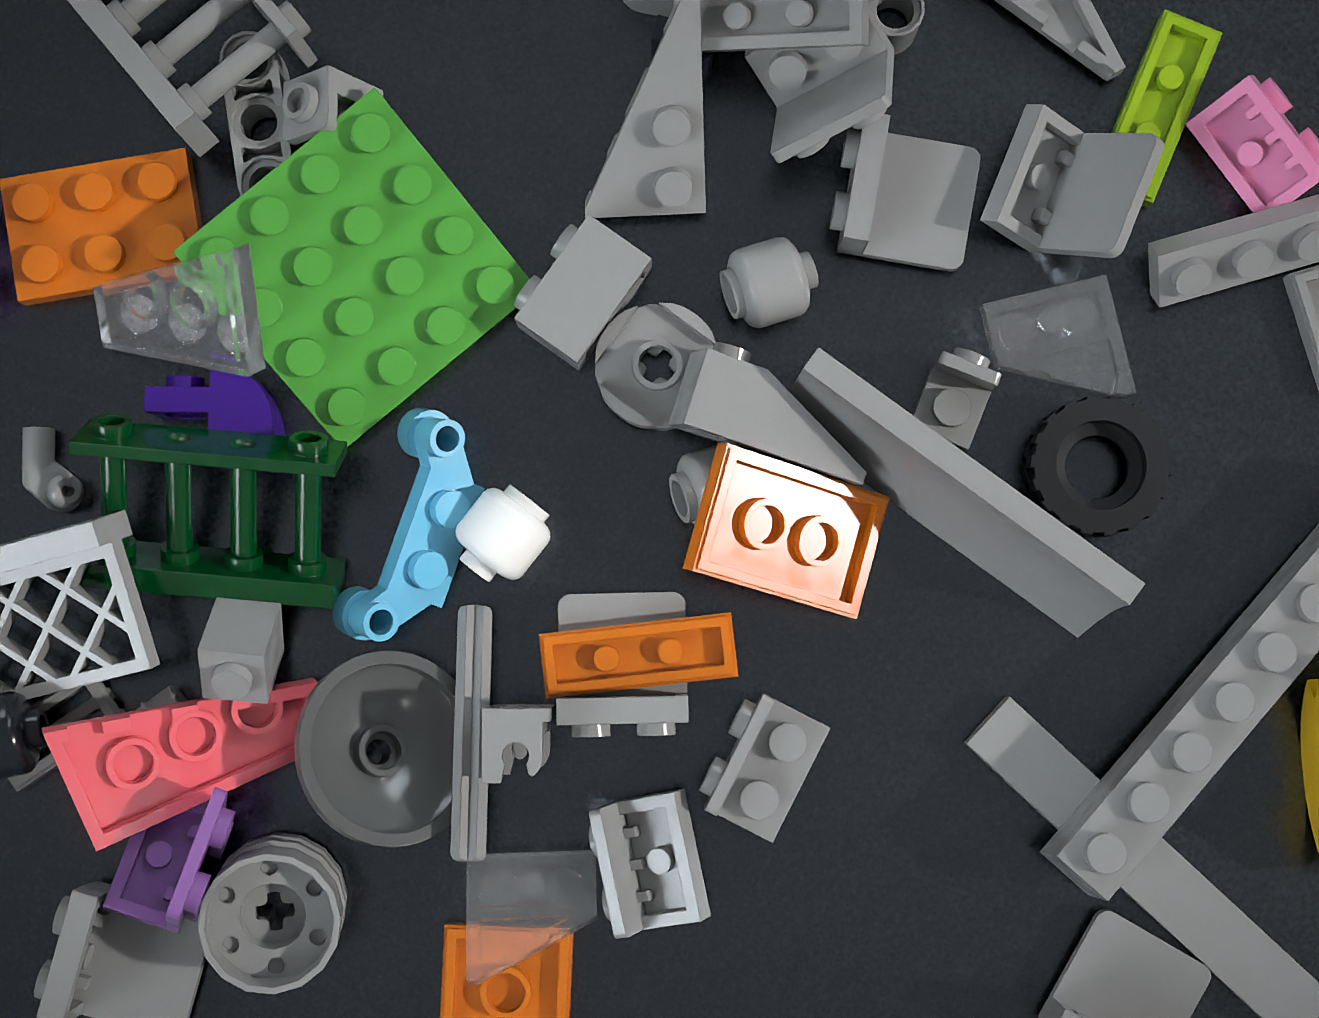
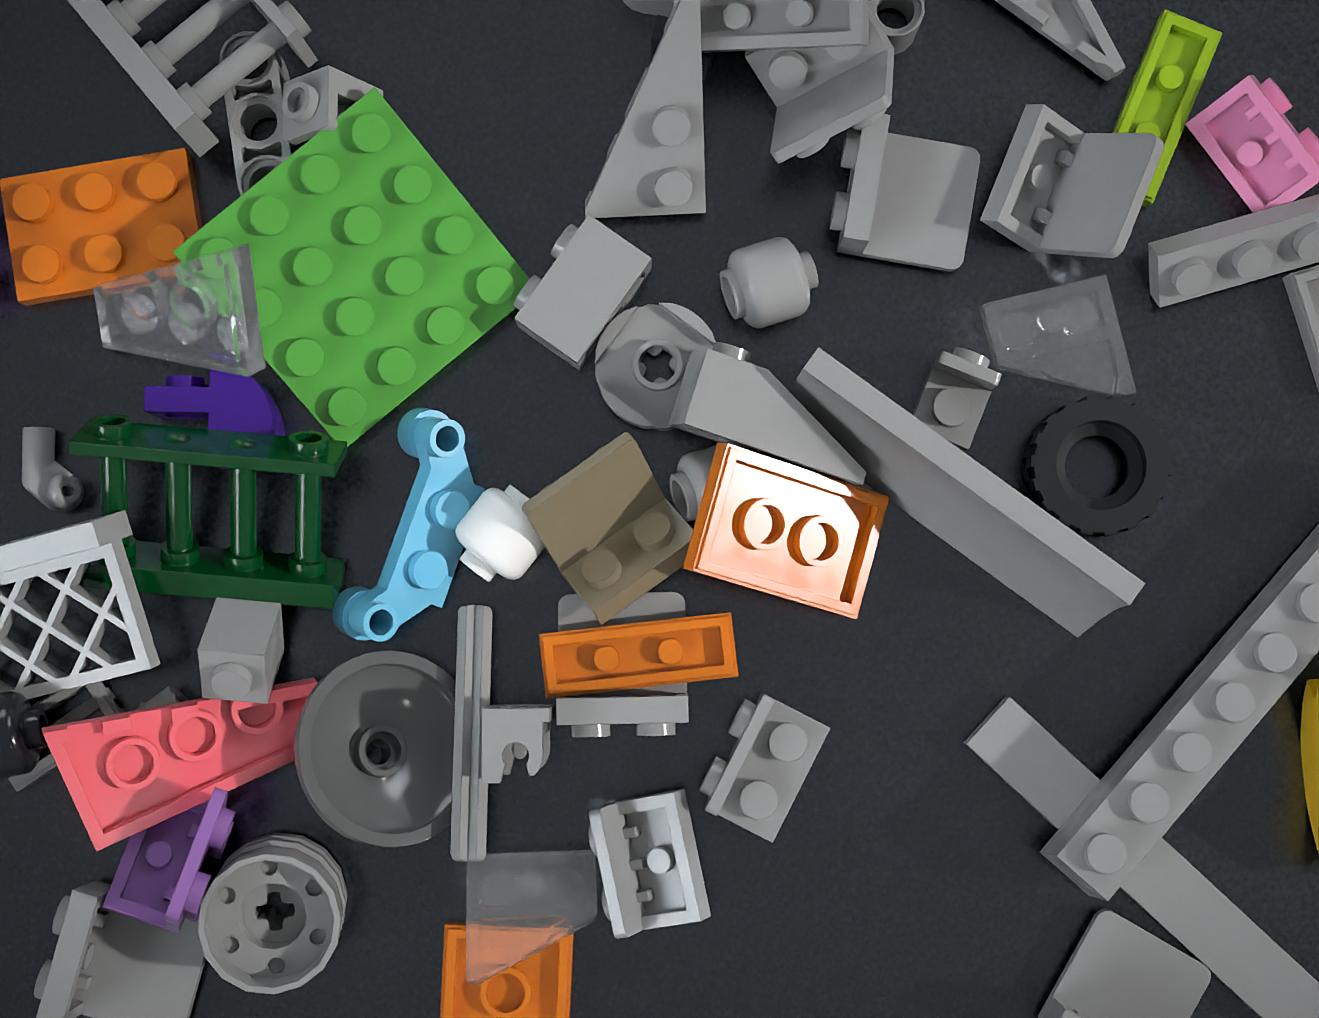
(610, 528): none -> dark tan bracket

